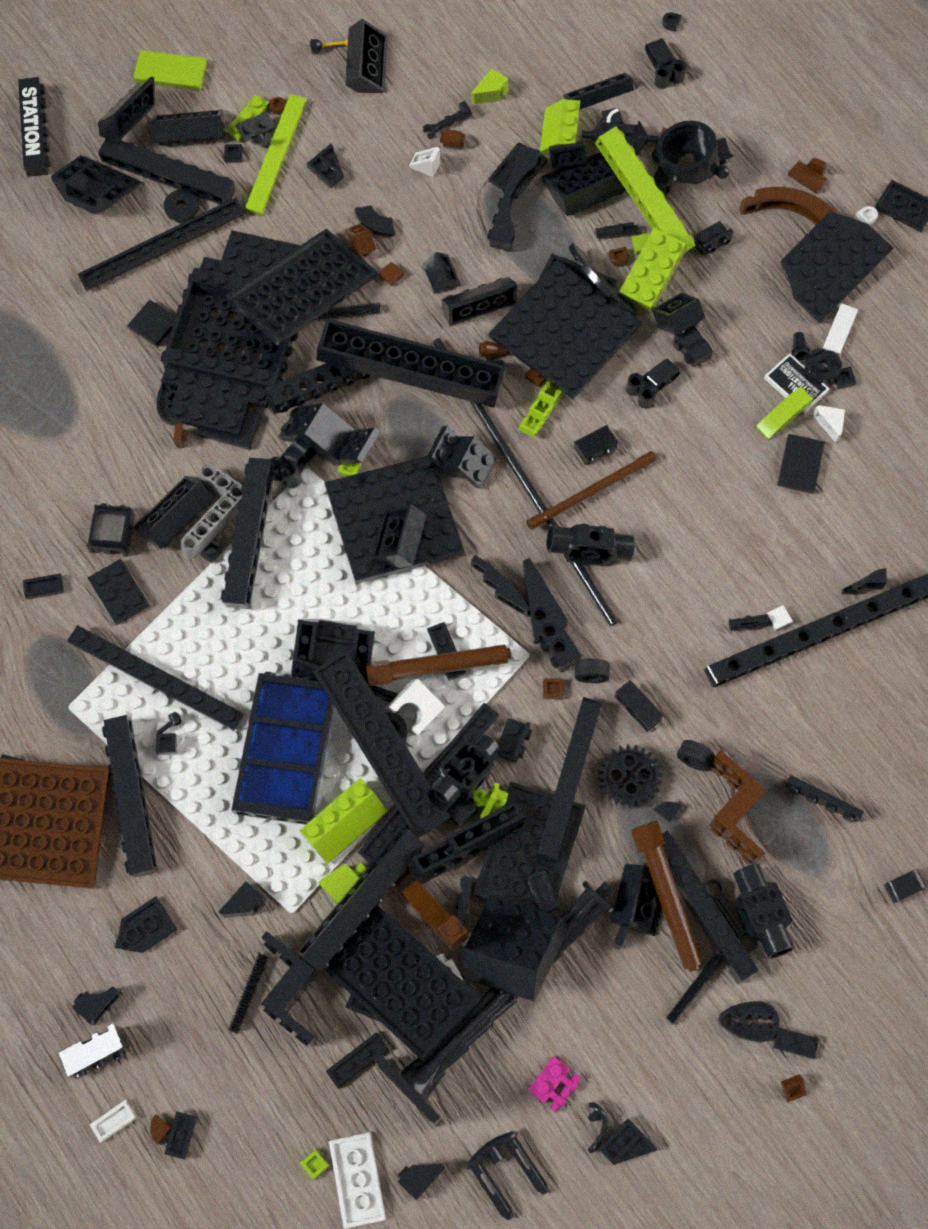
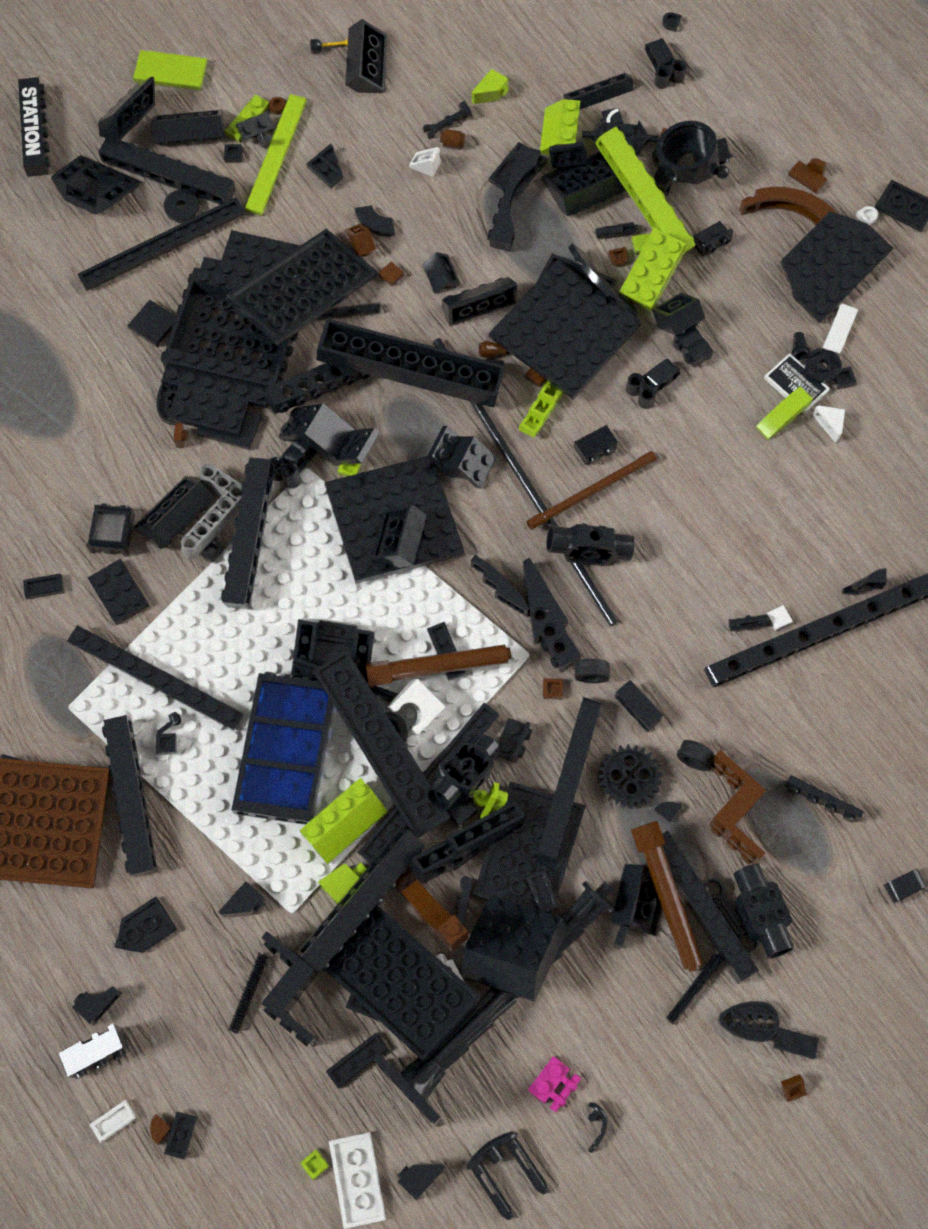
(626, 1143): black wing -> none
(801, 463): black tile -> none

